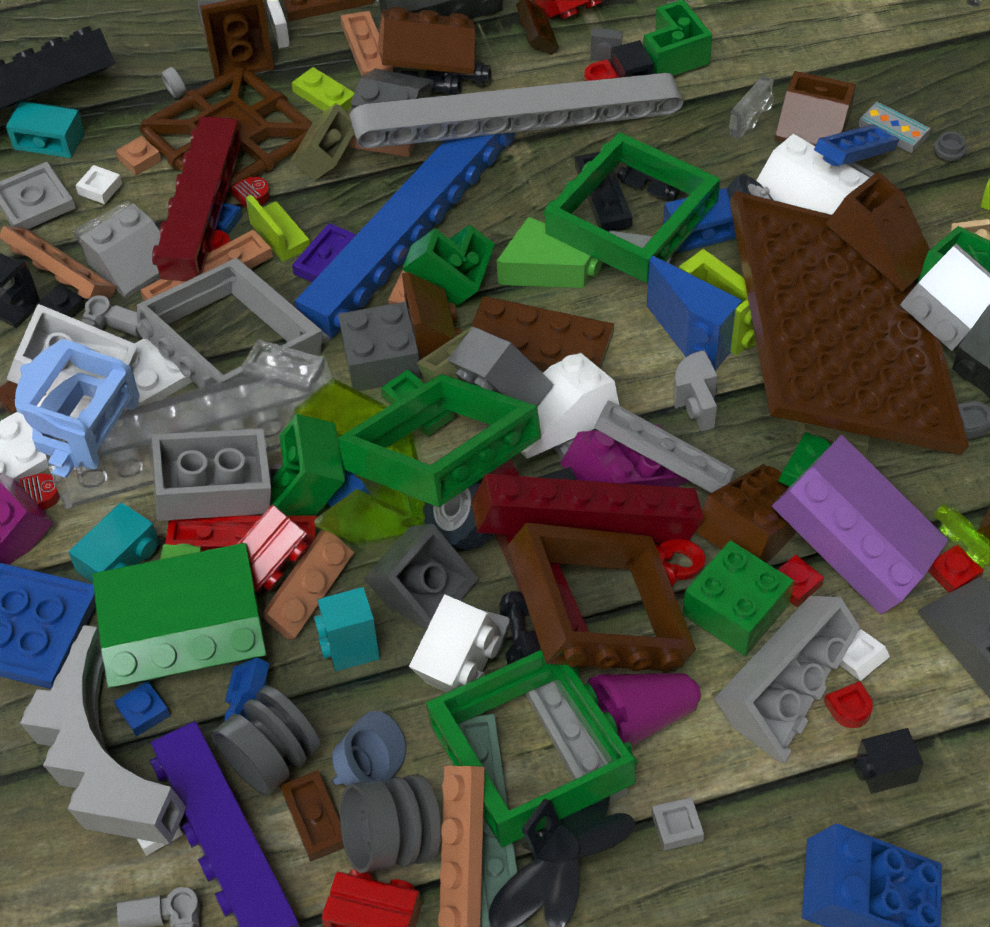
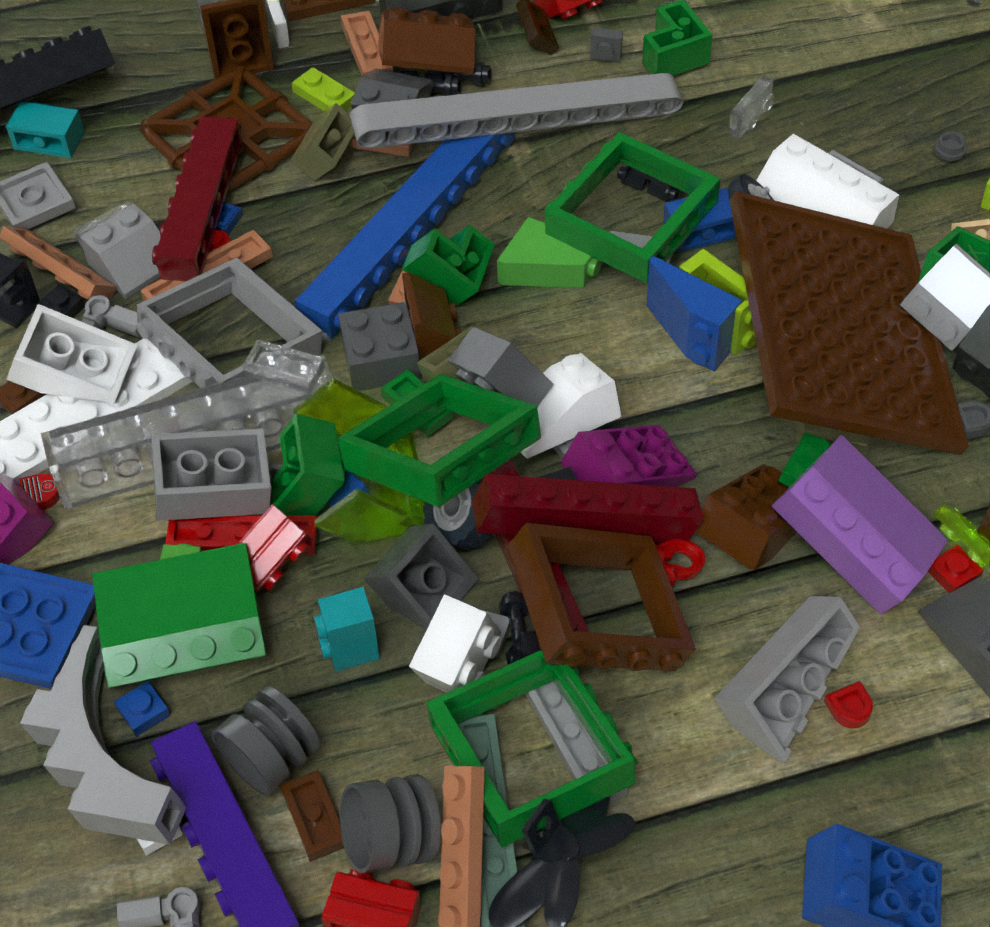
(53, 417): light blue animal -> none
(99, 184): white plate -> none
(115, 542): teal brick -> none
(138, 155): nougat plate -> none
(173, 82): light grey tile -> none
(244, 684): blue plate -> none
(251, 186): red tile -> none
(277, 229): lime panel -> none
(306, 584): nougat plate -> none
(321, 252): dark purple plate -> none
(369, 750): sand blue piece -> none
(544, 334): reddish brown plate -> none
(599, 71): red tile -> none
(607, 199): black plate -> none
(631, 60): black brick -> none
(645, 701): magenta cone -> none
(663, 448): light grey tile -> none
(677, 824): light grey plate -> none
(696, 388): light grey brick -> none
(737, 598): green brick -> none
(805, 579): red plate -> none
(815, 107): slope -> none
(855, 145): blue plate -> none
(864, 655): white plate -> none
(882, 230): reddish brown slope -> none
(888, 761): black brick -> none
(909, 131): light grey tile -> none

